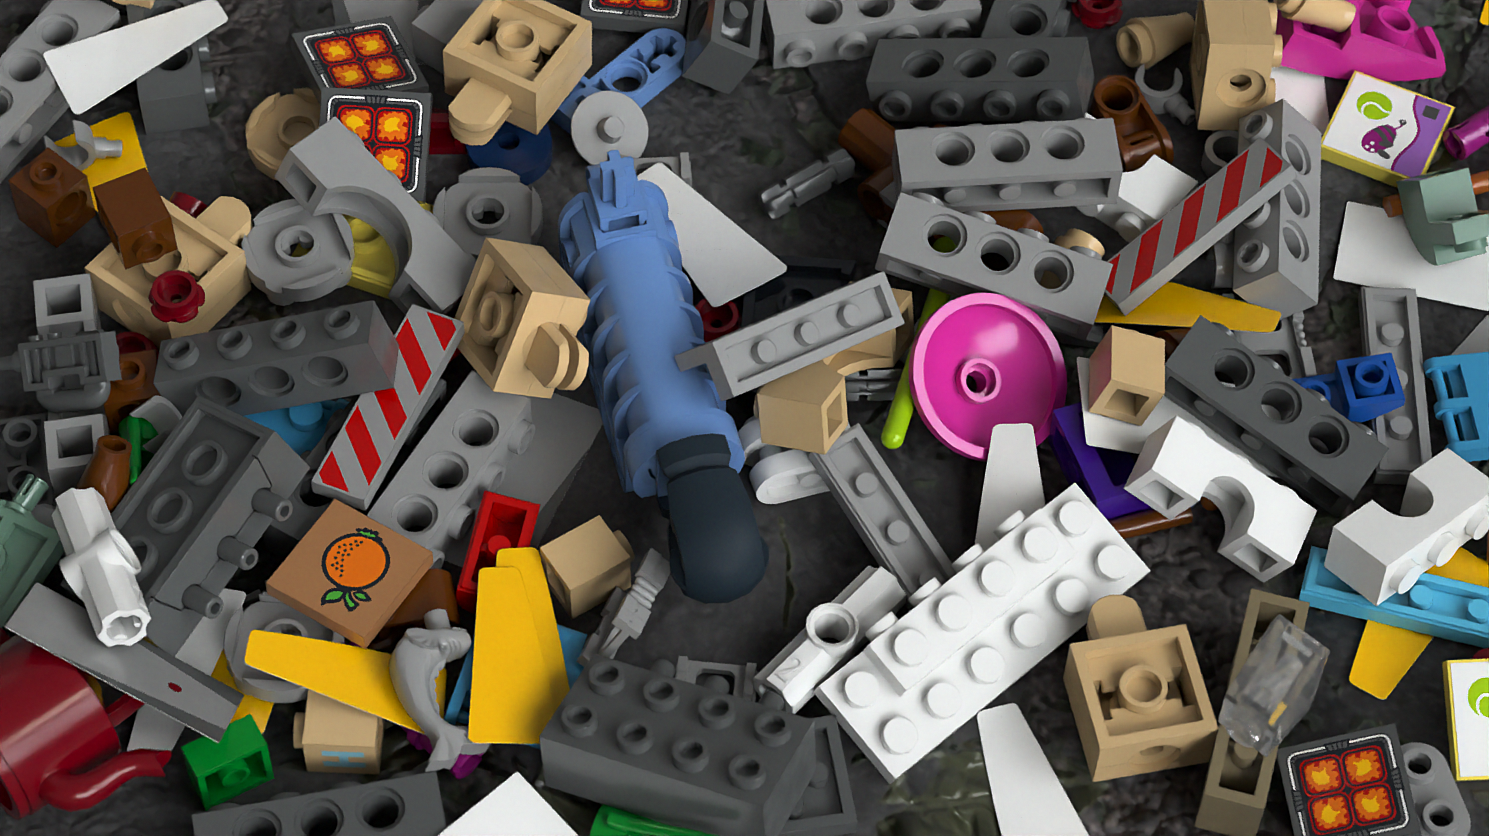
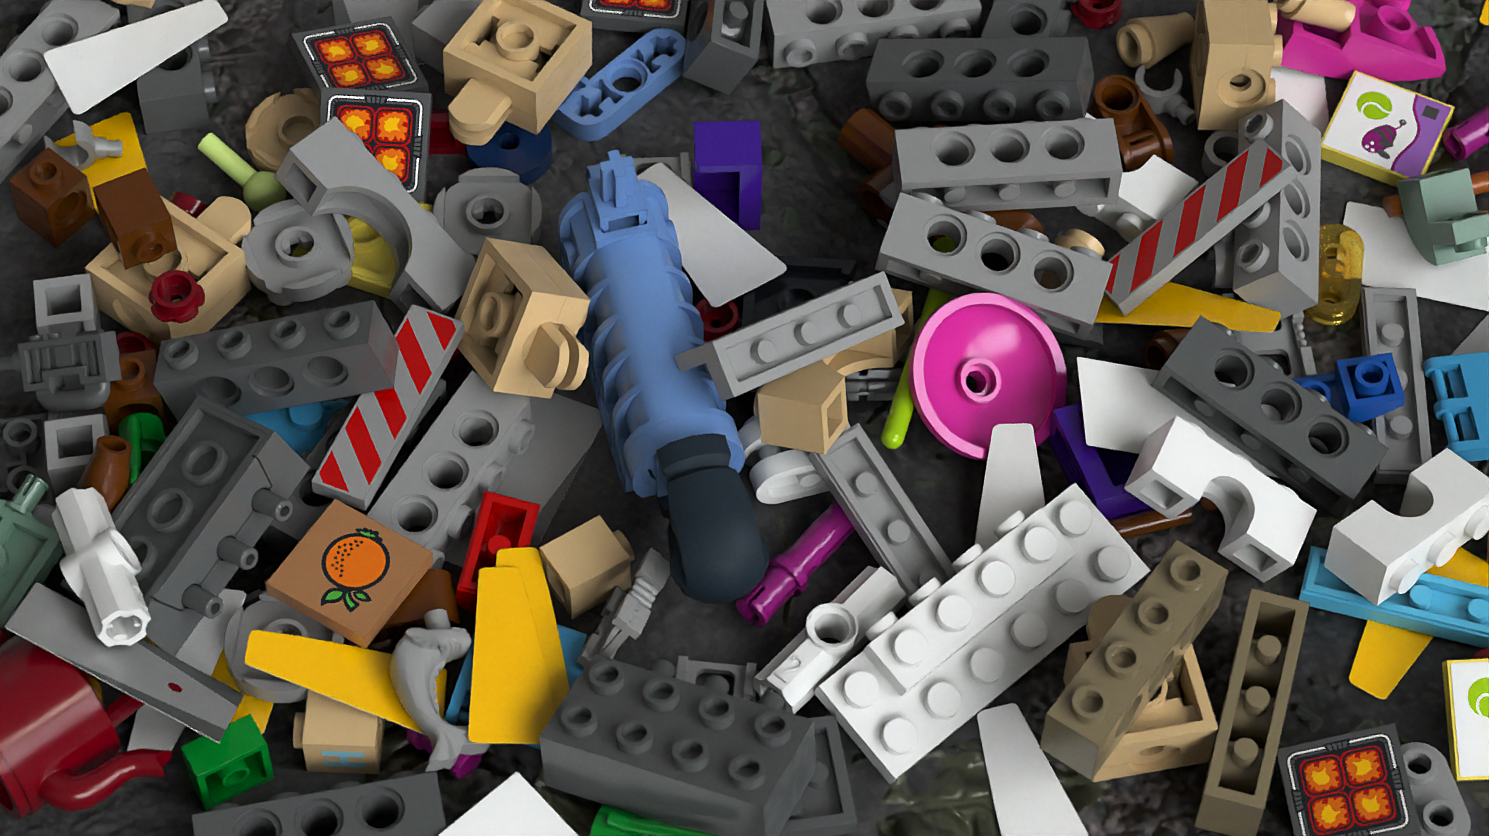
(162, 416): light grey piece -> none
(259, 188): none -> yellowish green bar
(608, 123): light grey piece -> none
(730, 169): none -> dark purple panel
(791, 570): none -> magenta pin
(806, 183): dark grey axle -> none
(1126, 375): tan brick -> none
(1133, 659): none -> dark tan brick
(1273, 687): clear slope -> none
(1338, 279): none -> clear yellow plate

